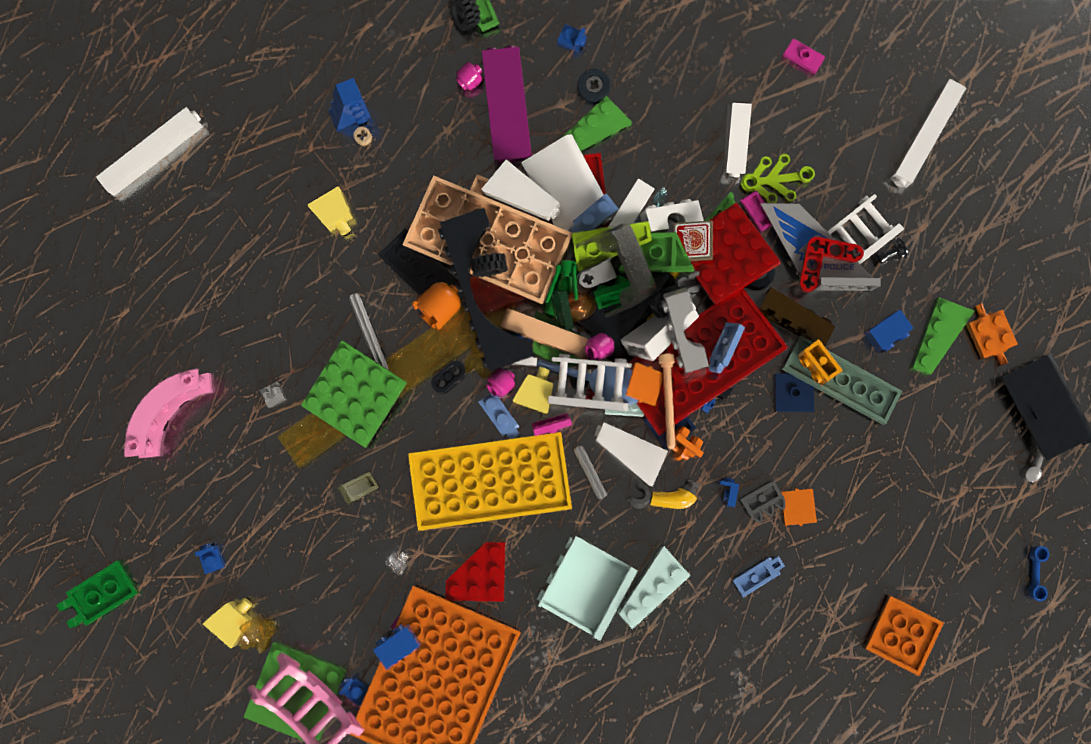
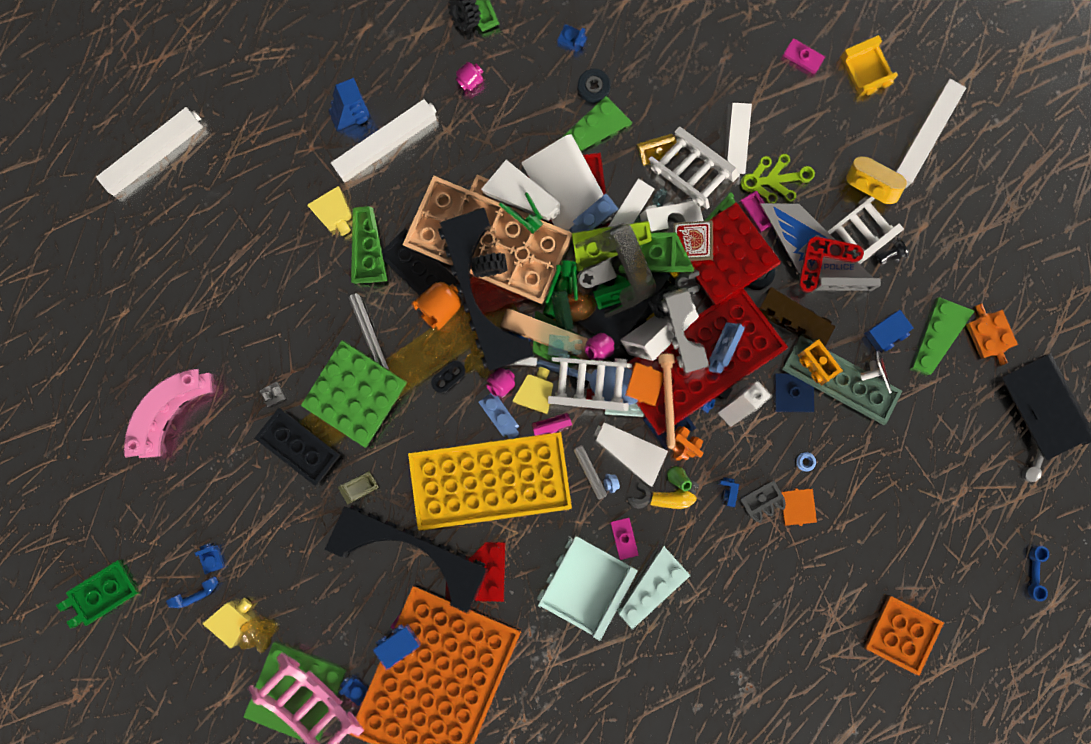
(179, 602): none -> blue bar
(297, 446): none -> black plate
(358, 132): tan bush -> none
(358, 530): none -> black arch
(366, 248): none -> bright green wing
(384, 140): none -> white brick
(396, 564): clear tile -> none
(506, 104): magenta brick -> none
(532, 222): none -> green plant
(560, 345): none -> clear light blue plate
(611, 482): none -> light blue plate
(624, 538): none -> dark pink plate
(656, 148): none -> yellow slope
(679, 478): none -> bright green cone
(697, 150): none -> white fence
(744, 403): none -> white slope
(758, 575): medium blue hinge -> none
(812, 461): none -> light blue plate
(868, 66): none -> yellow panel
(875, 371): none -> white shield
(876, 180): none -> yellow brick

